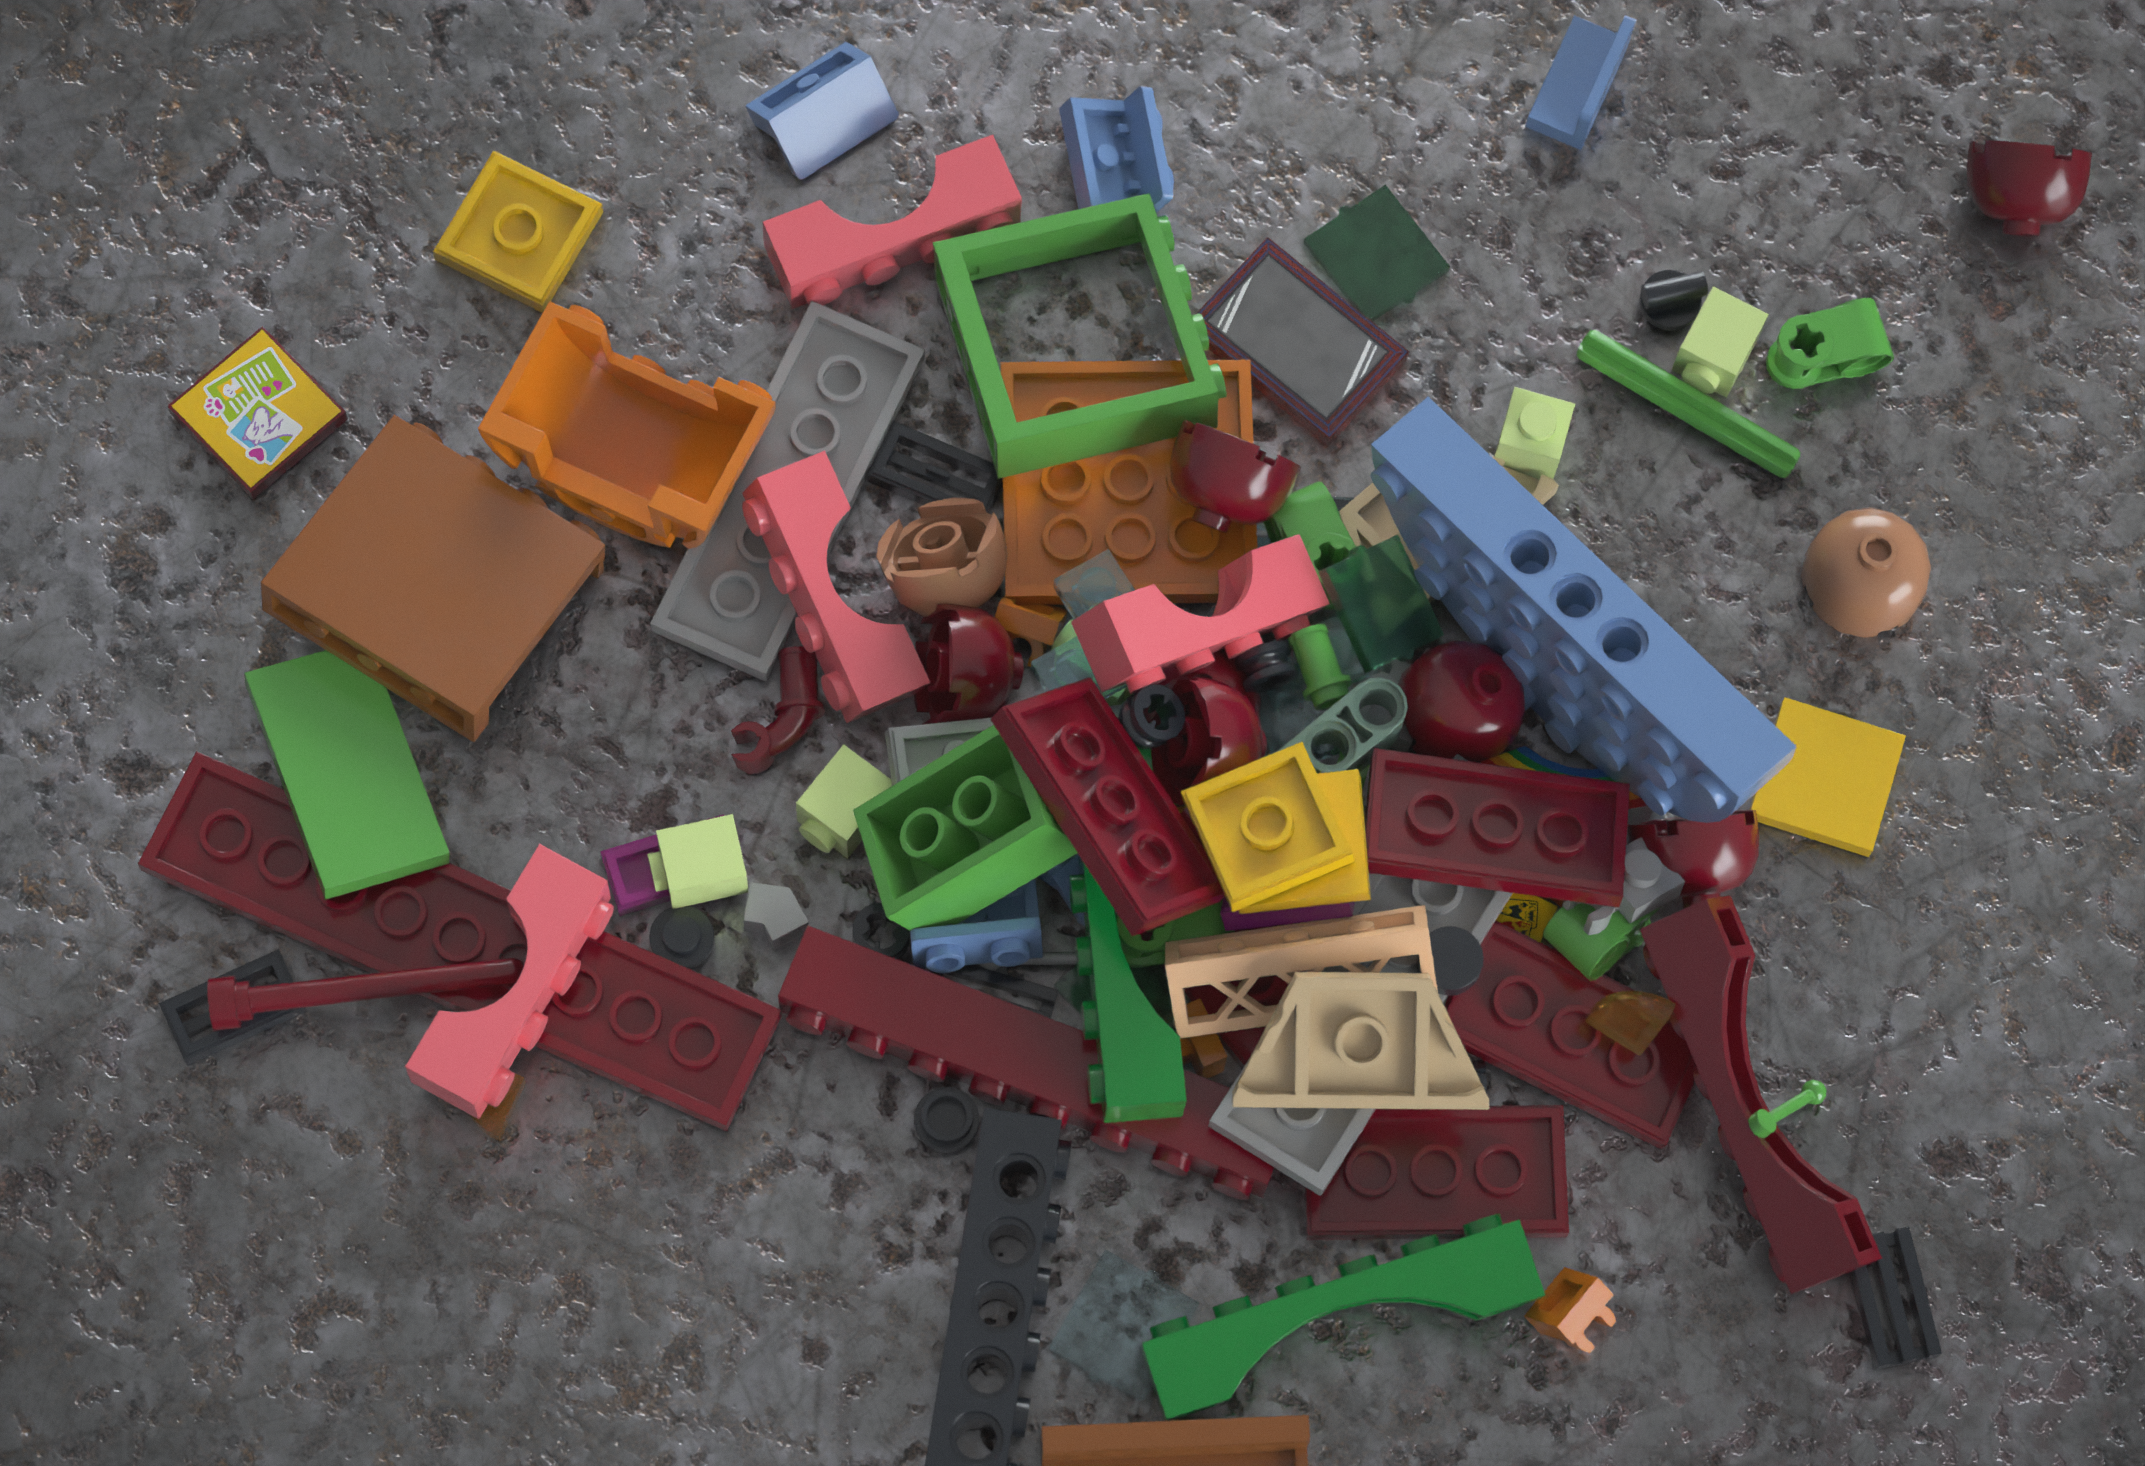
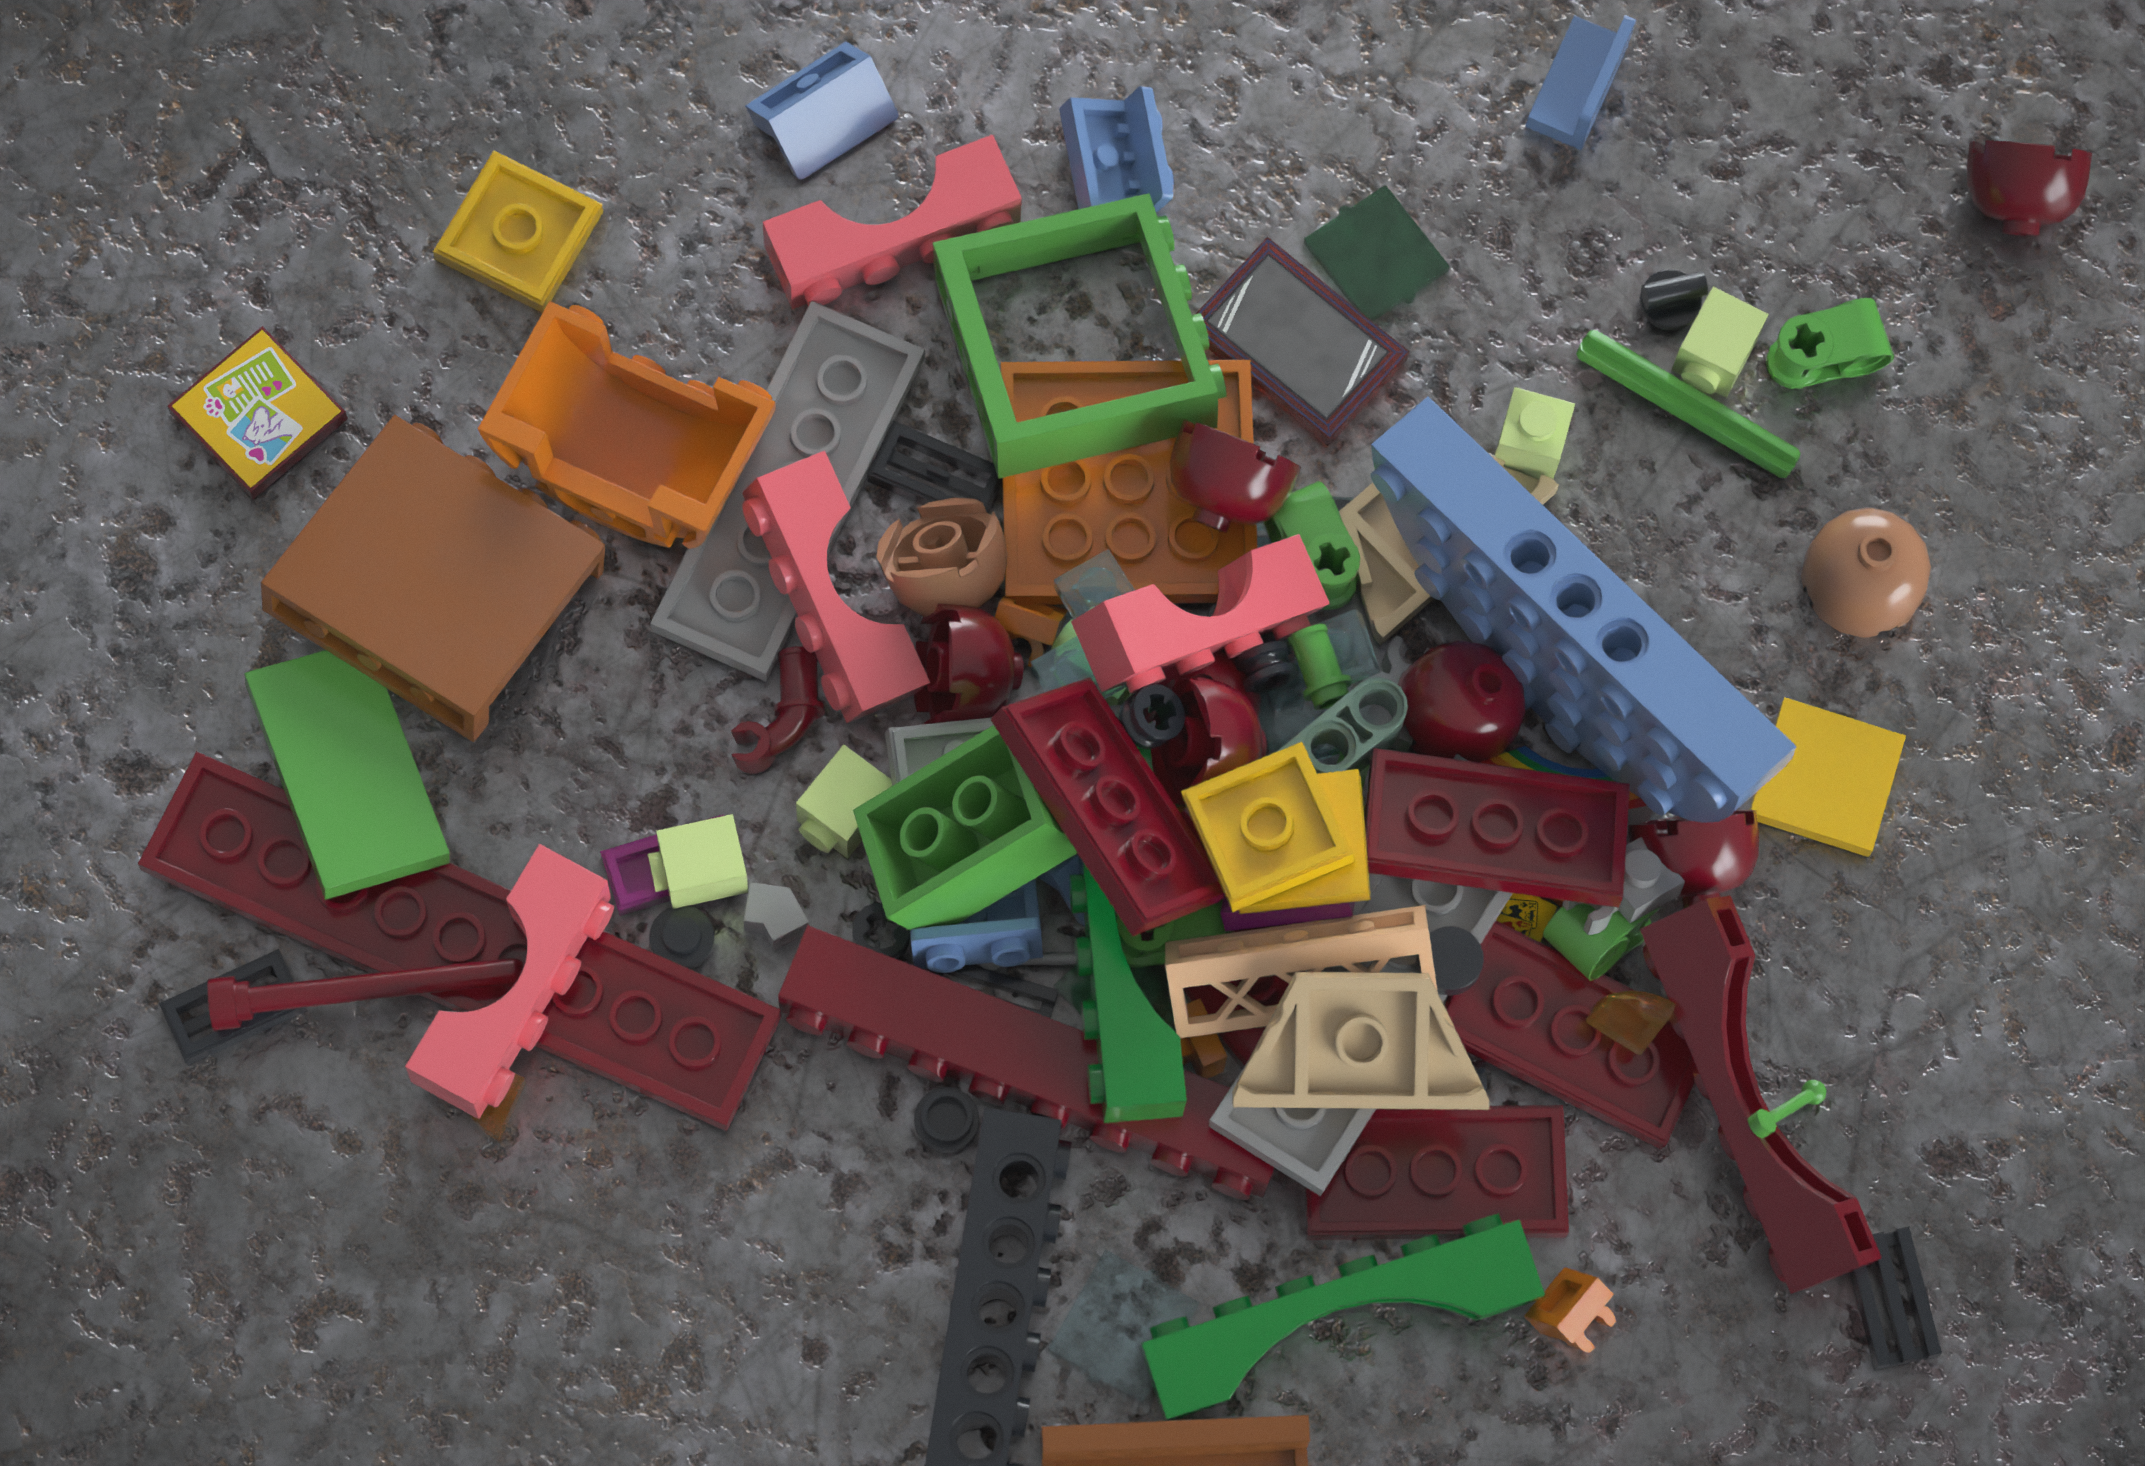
(1381, 603): clear green piece -> none

